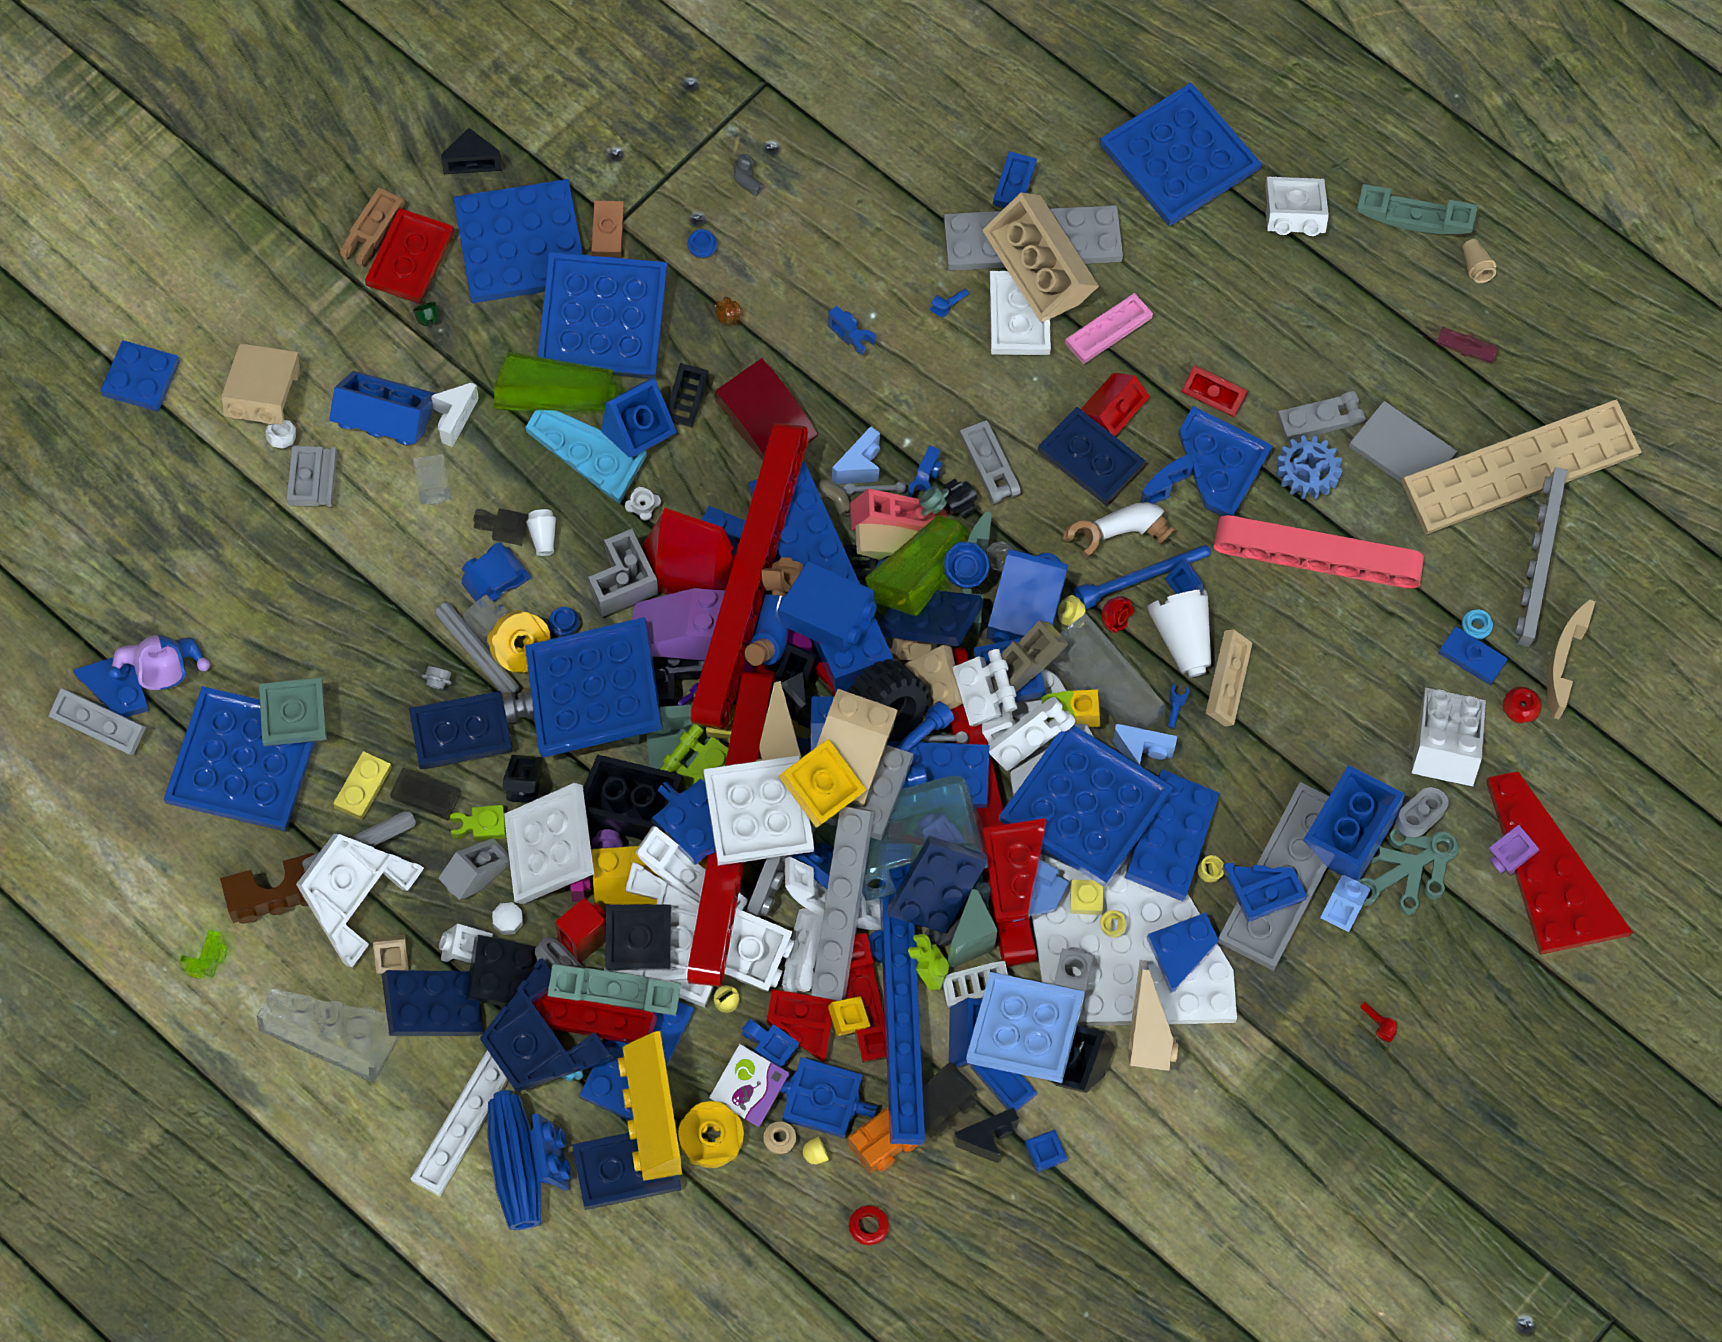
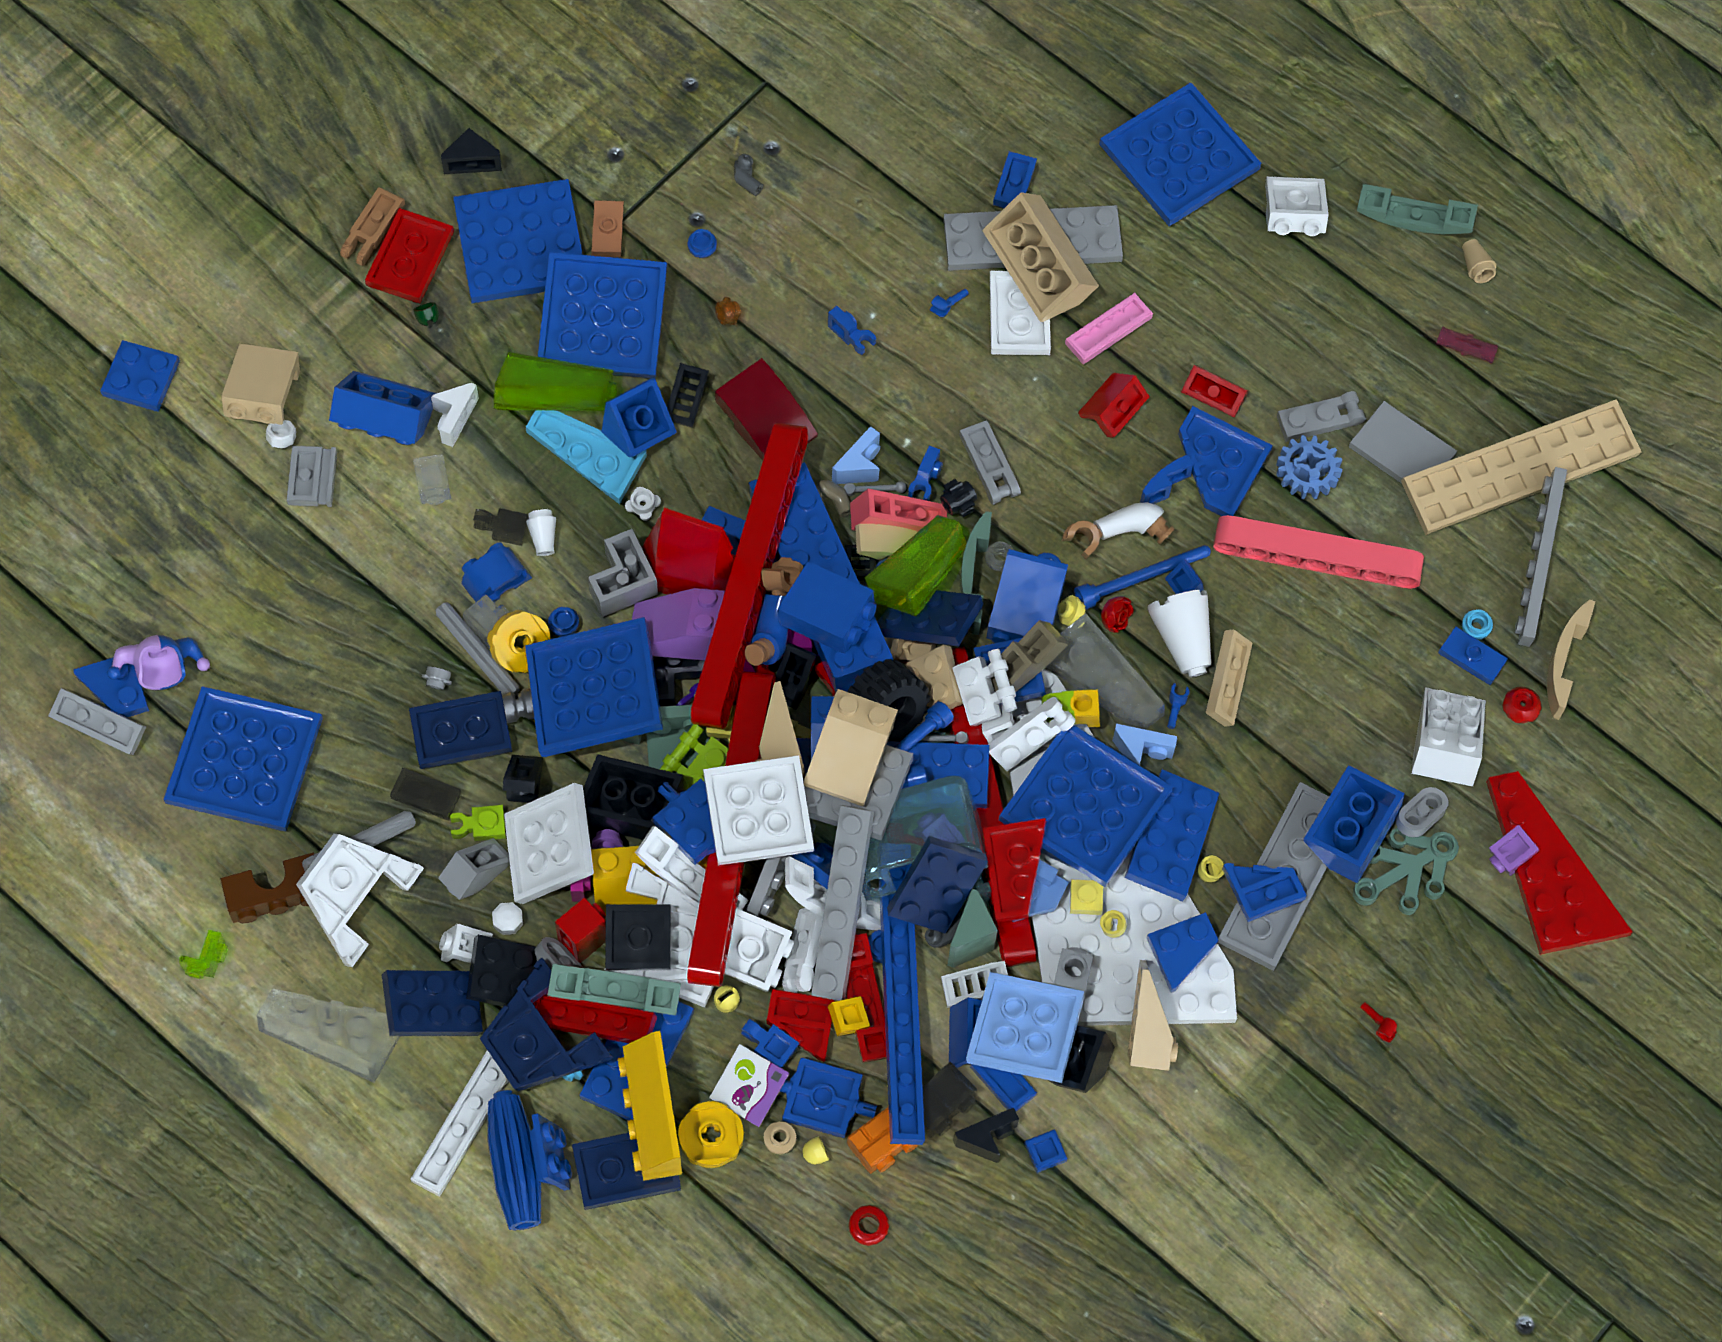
(292, 711): sand green plate -> none
(362, 785): light yellow plate -> none
(390, 953): tan slope -> none
(794, 695): dark grey slope -> none
(822, 783): yellow plate -> none
(932, 963): lime plate -> none
(933, 500): sand green plate -> none
(966, 565): blue hair -> none
(1091, 456): dark blue plate -> none
(1345, 903): light blue bracket -> none

